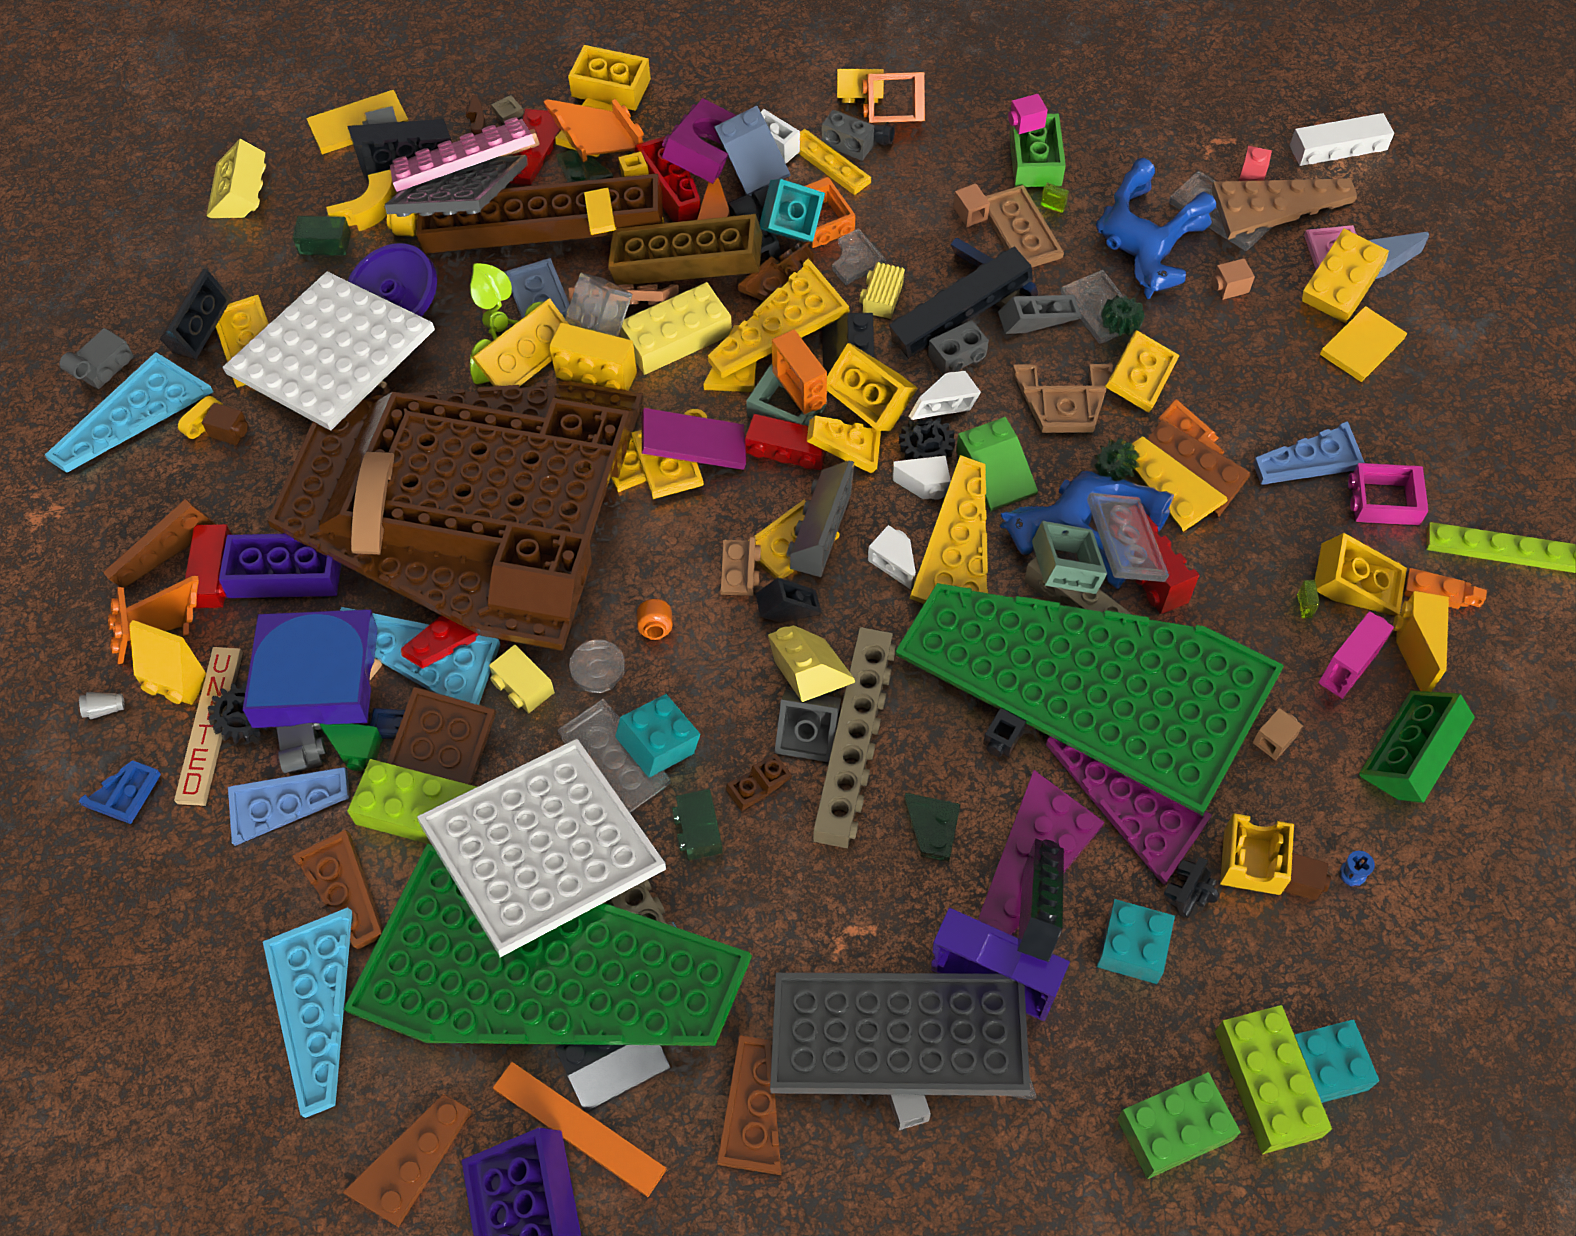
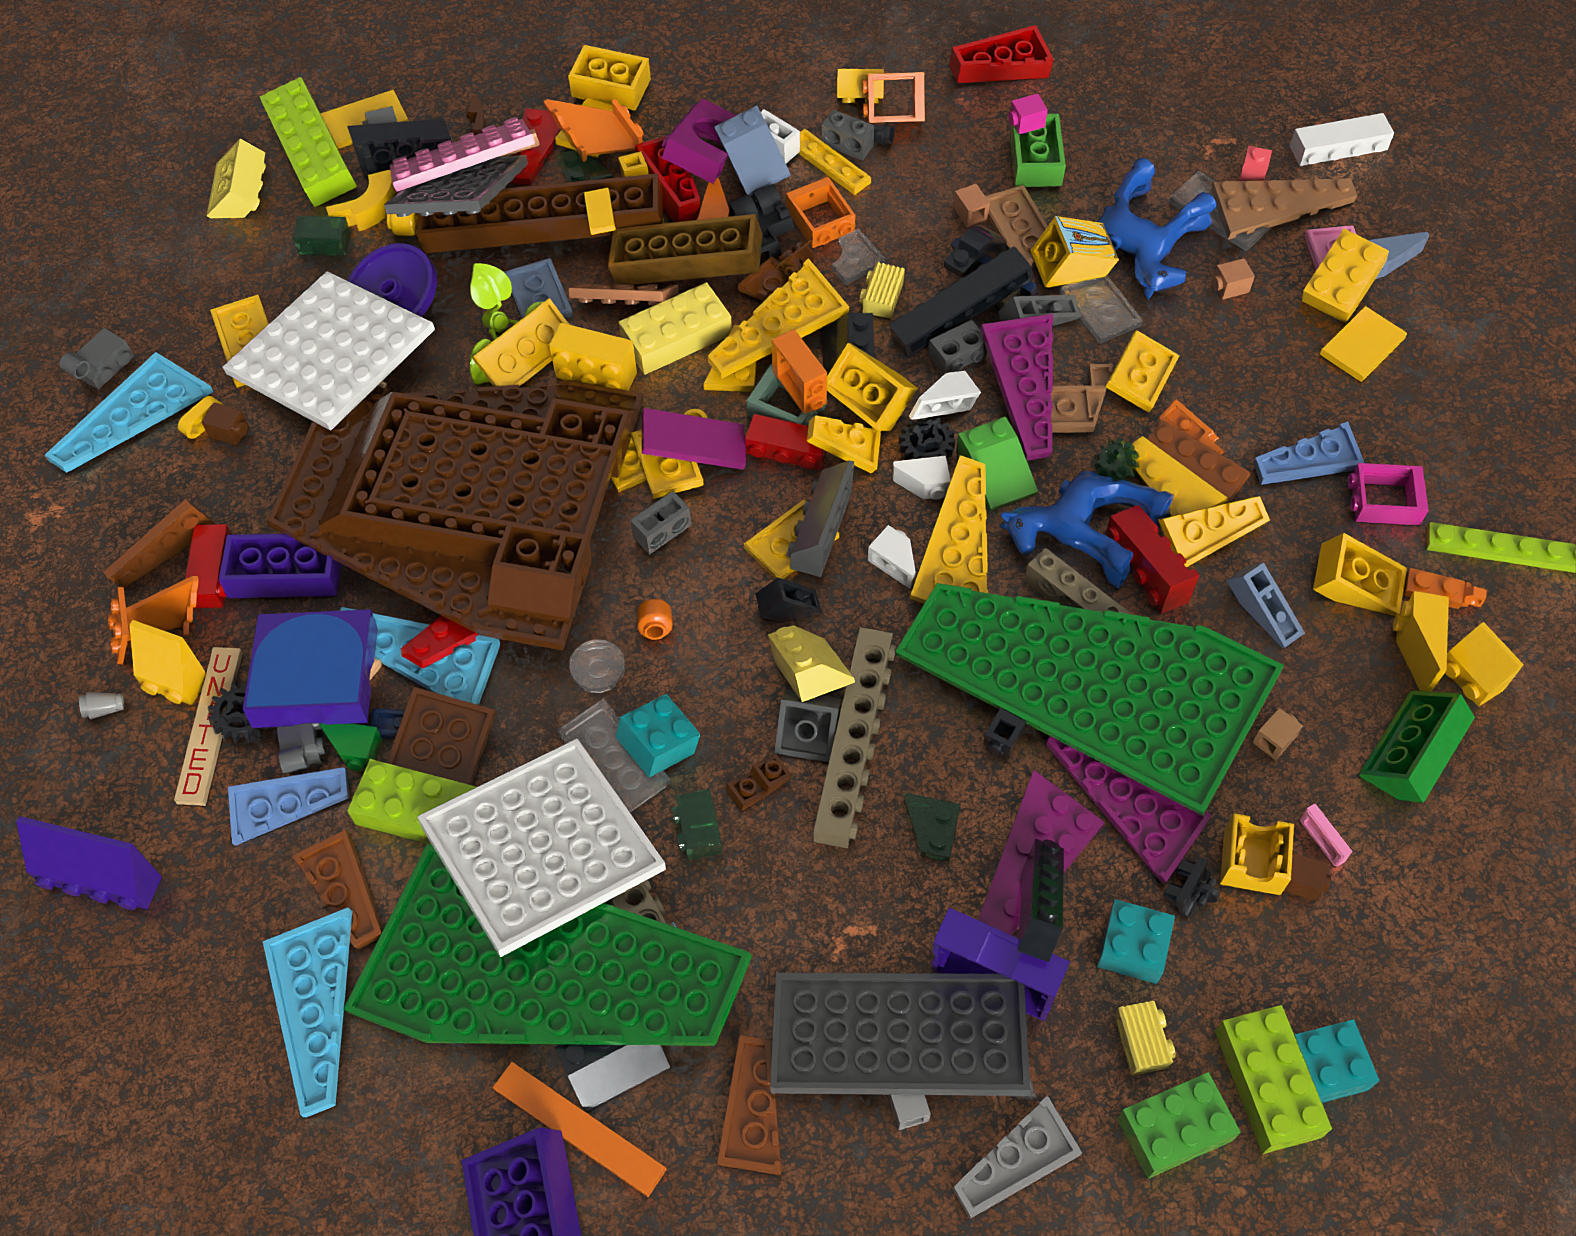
(87, 864): none -> dark purple slope
(124, 792): blue wing -> none
(196, 316): black slope -> none
(308, 142): none -> lime brick
(370, 502): medium nougat slope -> none
(404, 1168): dark orange wing -> none
(507, 109): dark tan plate -> none
(521, 679): light yellow brick -> none
(598, 305): clear brick -> none
(661, 522): none -> dark grey brick
(739, 567): medium nougat bracket -> none
(791, 210): teal brick -> none
(973, 247): none -> black arch
(1002, 57): none -> red wedge
(1022, 1157): none -> light grey wing
(1024, 370): none -> magenta wing
(1054, 197): clear neon green tile -> none
(1067, 574): sand green window -> none
(1073, 252): none -> yellow slope
(1122, 315): clear green gear -> none
(1127, 537): clear tile -> none
(1144, 1038): none -> light yellow brick
(1209, 529): none -> yellow wing
(1265, 603): none -> sand blue slope
(1308, 599): clear neon green tile -> none
(1325, 835): none -> bright pink tile
(1354, 861): blue bush -> none
(1356, 654): dark pink window -> none
(1482, 665): none -> yellow slope

